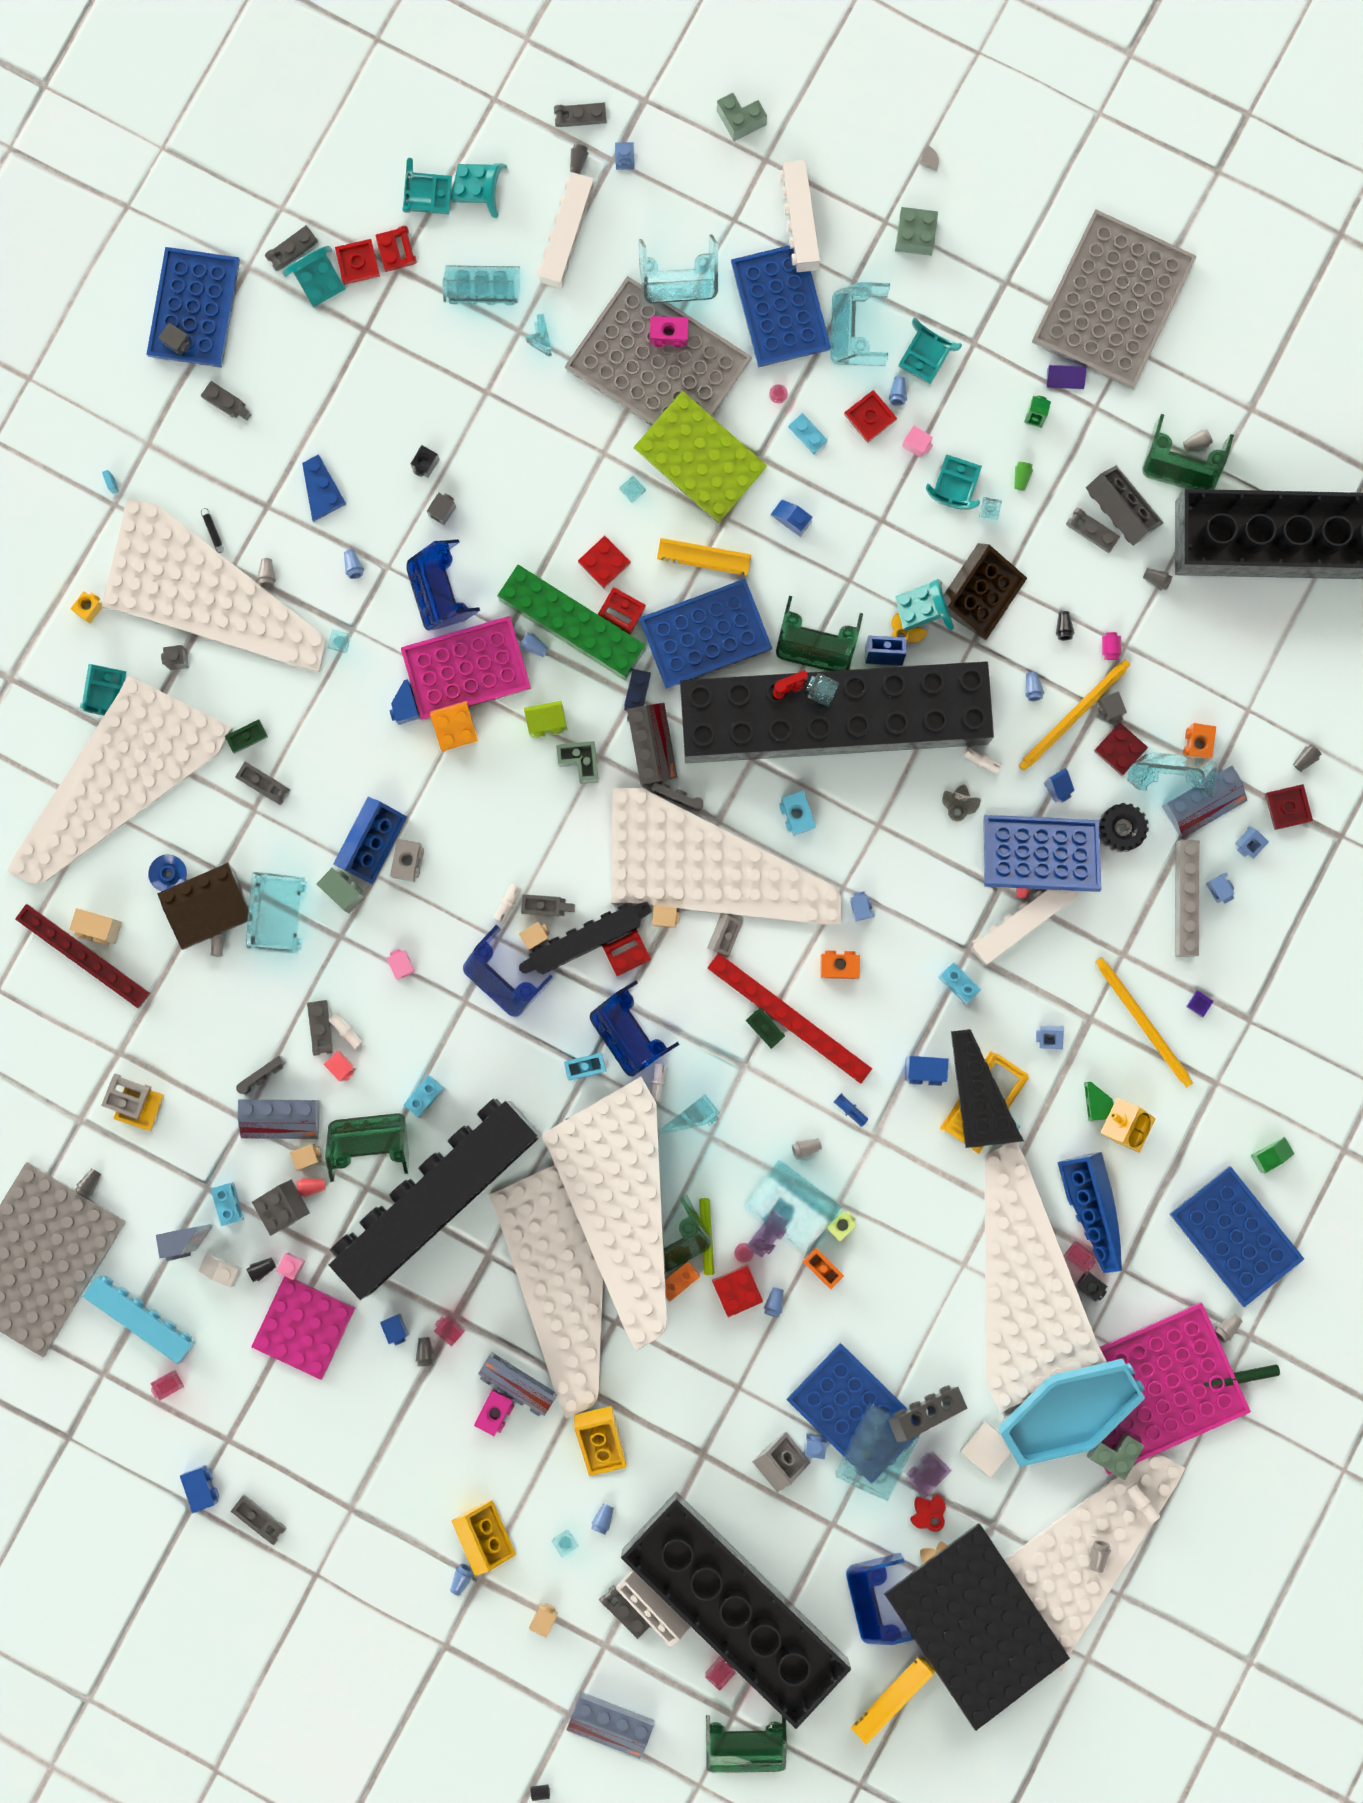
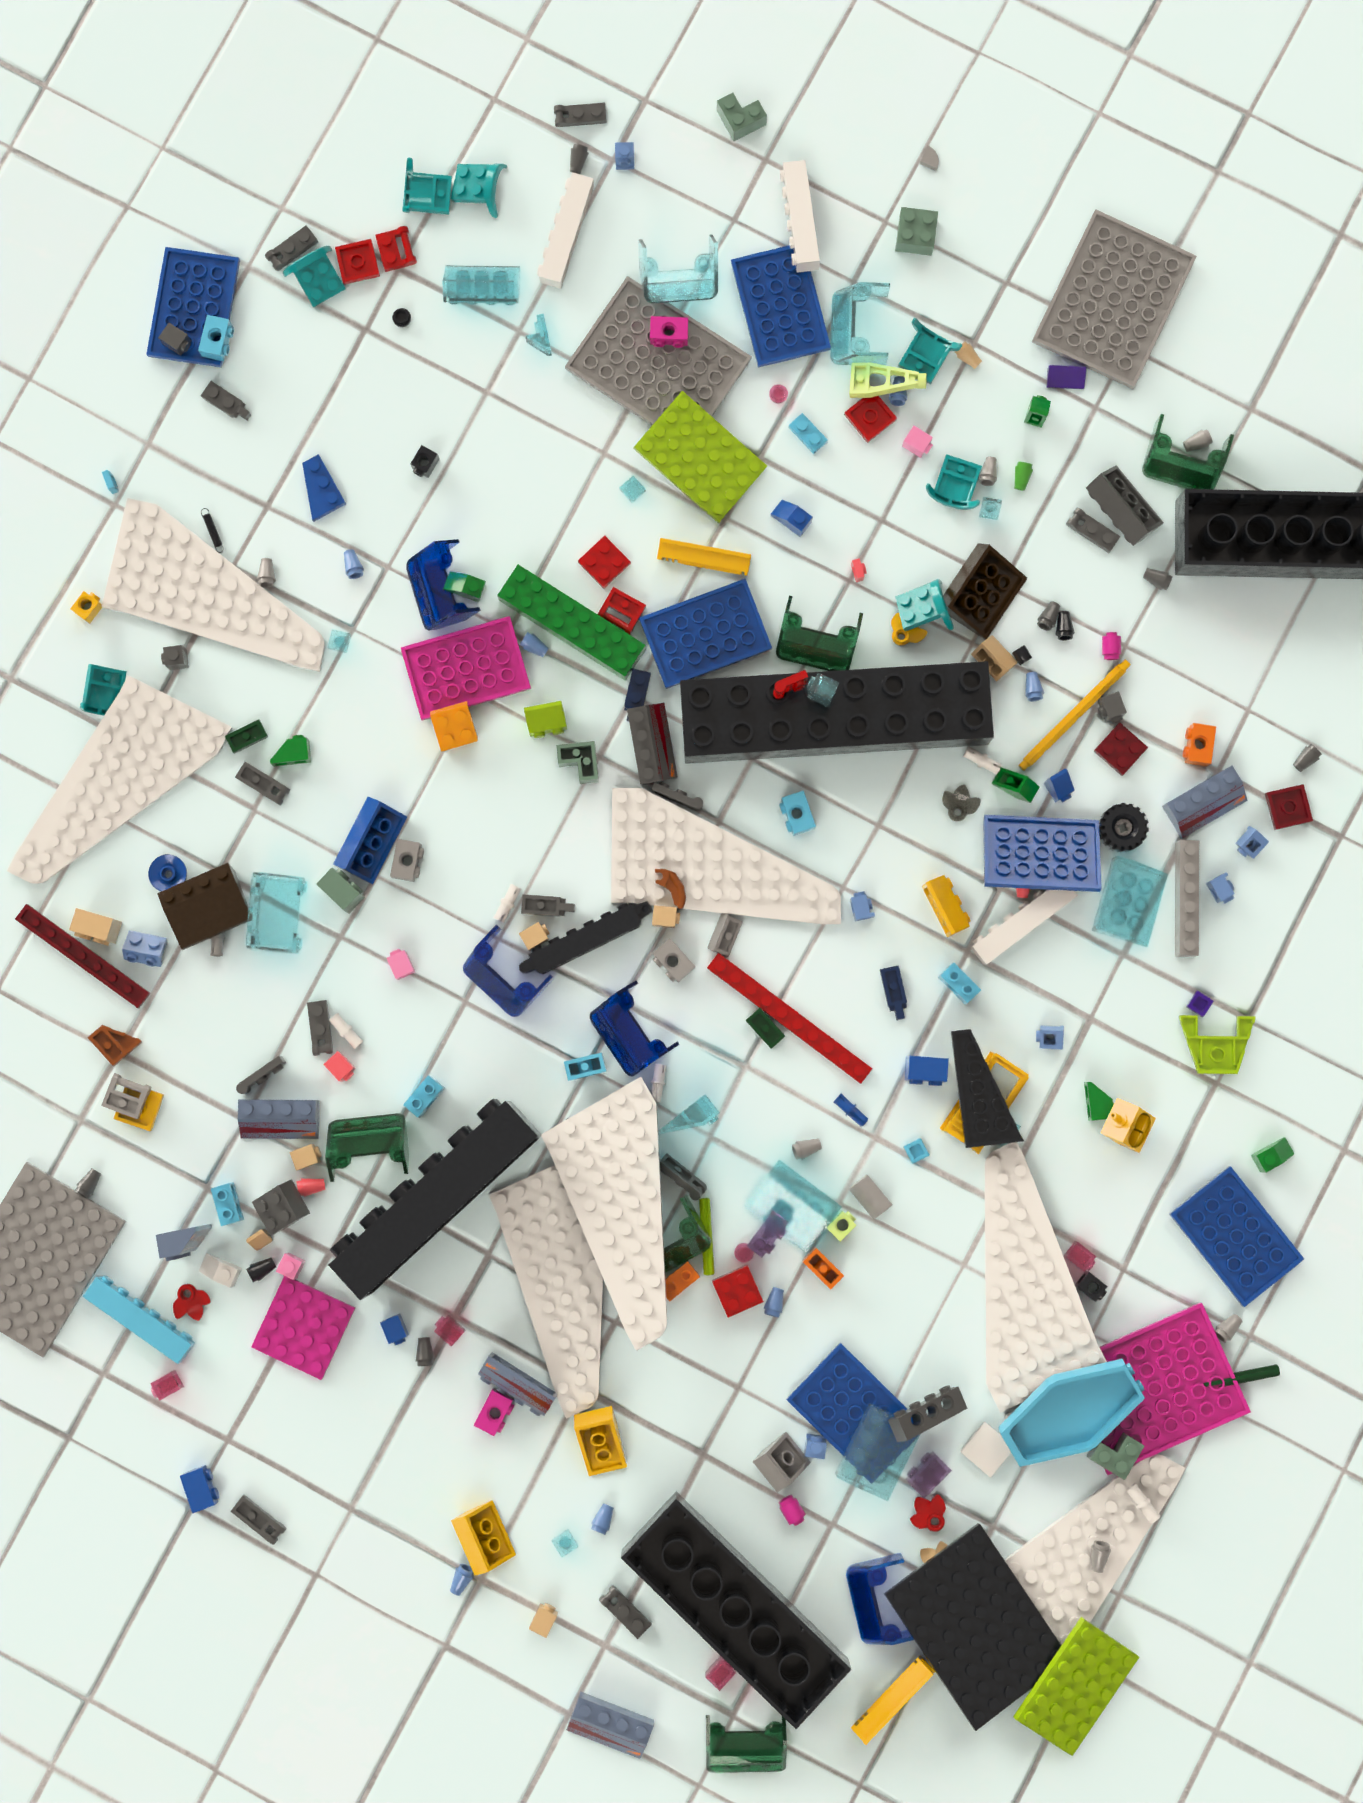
(113, 1044): none -> dark orange wing
(144, 948): none -> medium blue bracket
(191, 1305): none -> red plate
(215, 327): none -> medium azure brick
(259, 1239): none -> tan slope
(293, 752): none -> green slope
(401, 317): none -> black plate
(404, 705): blue slope -> none
(441, 508): dark grey brick -> none
(465, 585): none -> green slope
(540, 1792): black hinge -> none
(630, 958): red plate -> none
(652, 1608): white brick -> none
(670, 949): none -> light grey brick
(674, 885): none -> dark orange piece
(682, 1177): none -> dark grey plate
(792, 1510): none -> dark pink brick
(828, 968): orange brick -> none
(858, 570): none -> coral plate
(861, 374): none -> yellowish green plate
(870, 1196): none -> light grey brick
(885, 650): blue brick -> none
(894, 990): none -> dark blue hinge
(916, 1150): none -> medium azure tile
(946, 905): none -> yellow slope
(968, 355): none -> tan cone
(988, 473): none -> light grey cone
(998, 658): none -> tan brick
(1016, 784): none -> green slope
(1022, 655): none -> black hose
(1049, 616): none -> dark grey cone
(1076, 1686): none -> lime plate
(1092, 1198): blue wedge -> none
(1129, 901): none -> clear light blue slope
(1144, 1022): yellow piece -> none
(1199, 771): clear light blue windscreen -> none
(1217, 1053): none -> lime wing

